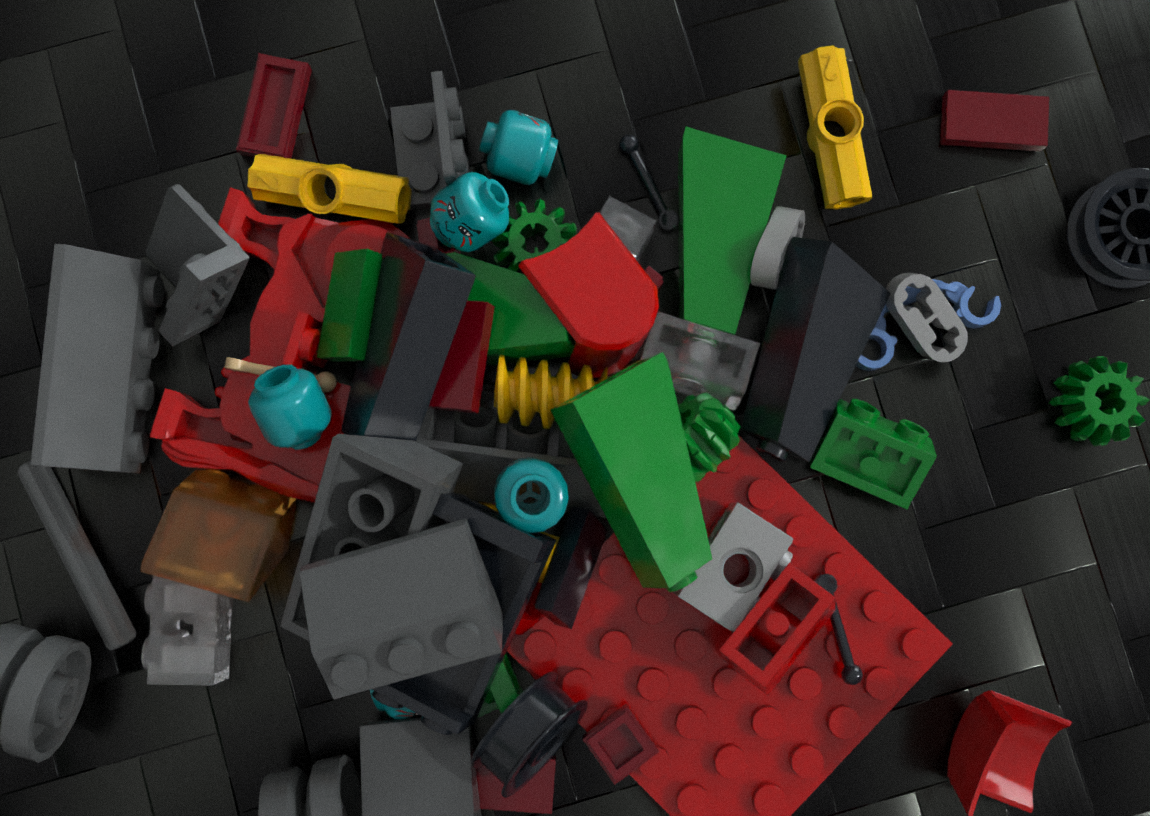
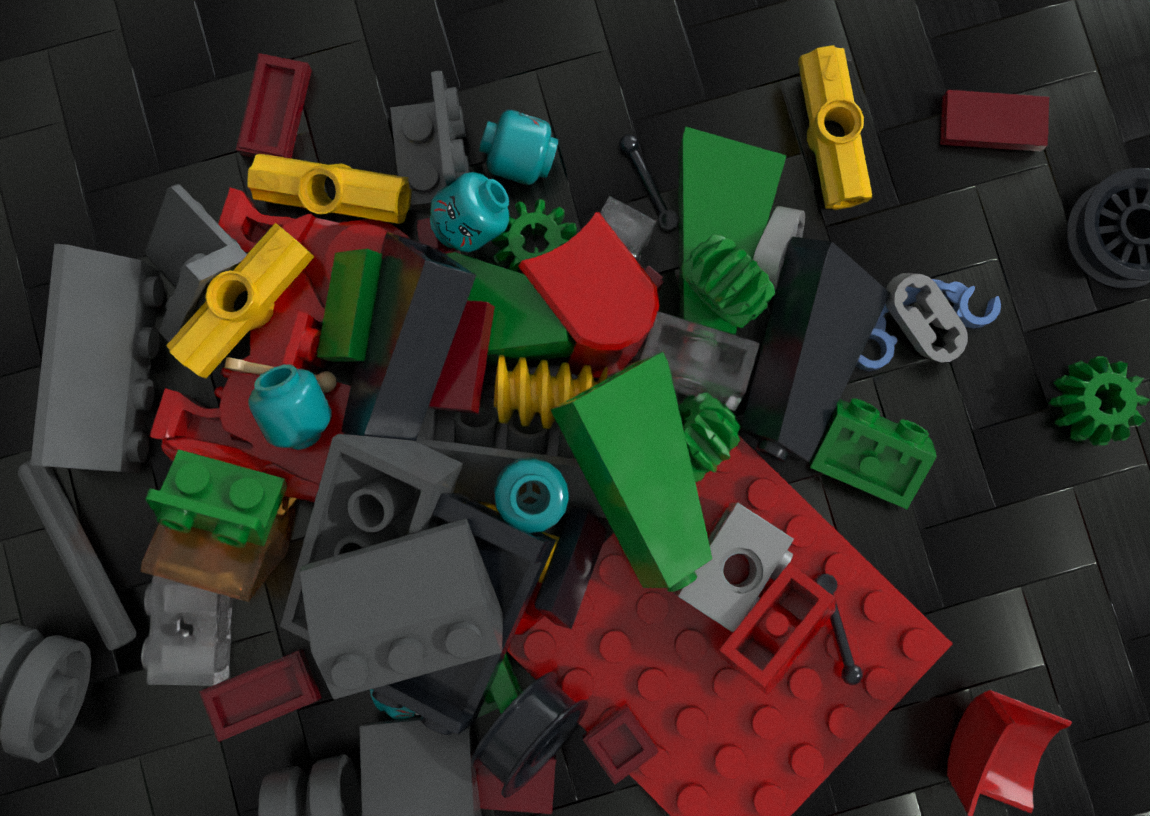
(216, 325): none -> yellow piece
(218, 498): none -> green bracket
(260, 695): none -> dark red tile
(728, 280): none -> green gear

